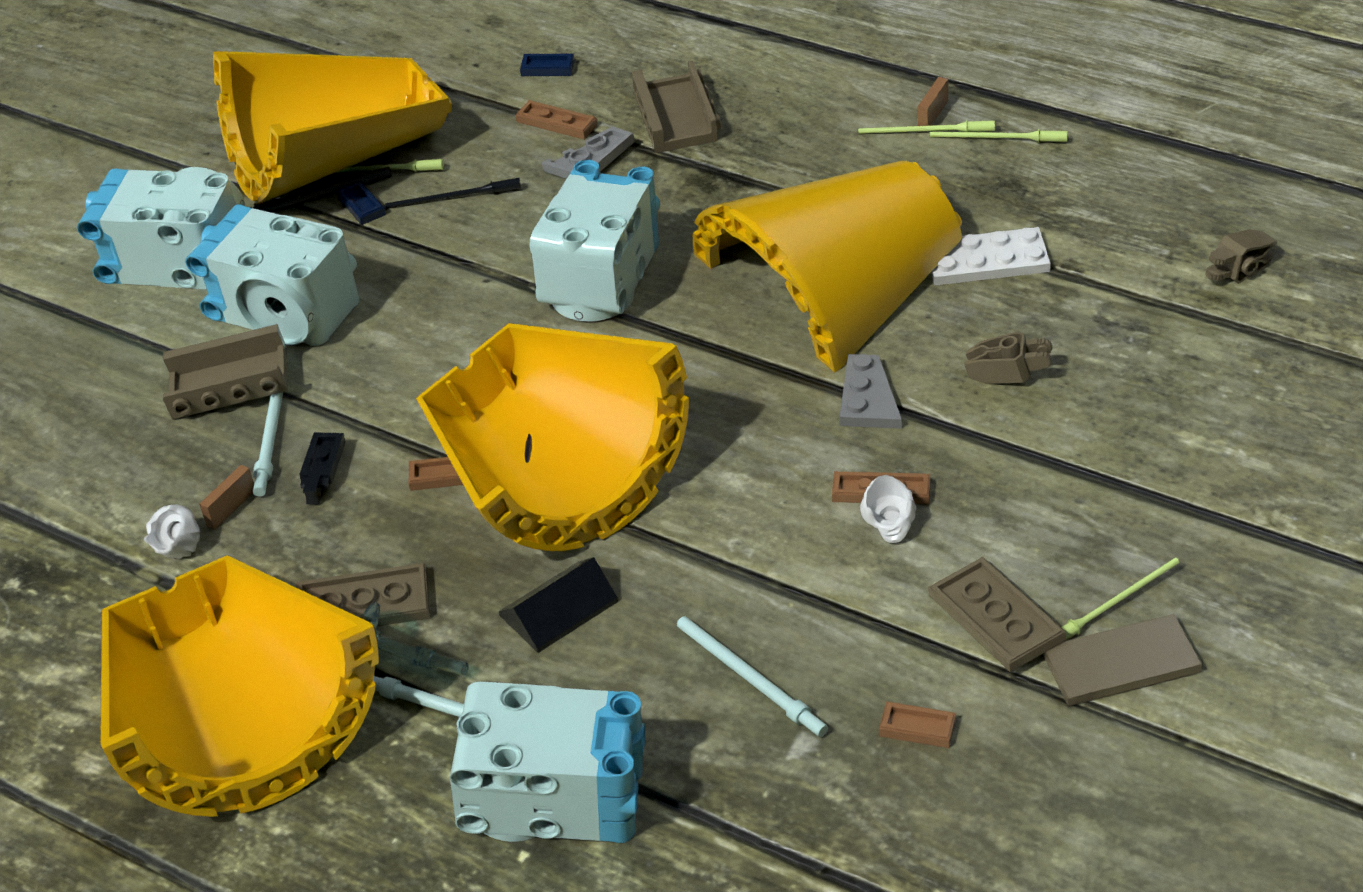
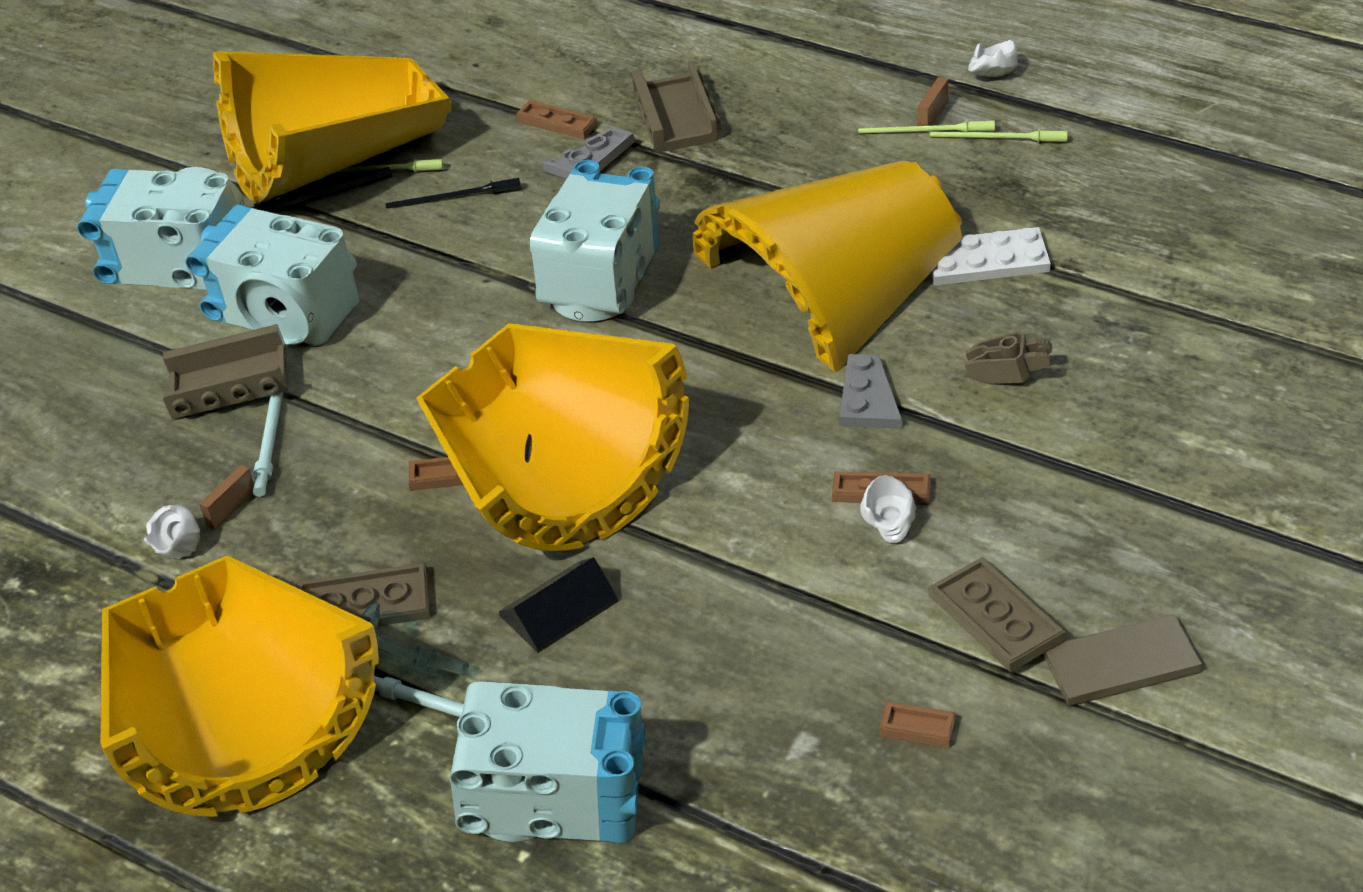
(321, 464): black hinge -> none
(361, 203): dark blue tile -> none
(547, 64): dark blue tile -> none
(795, 709): light aqua bar -> none
(994, 60): none -> white hair
(1074, 626): yellowish green piece -> none
(1241, 255): dark tan hinge -> none

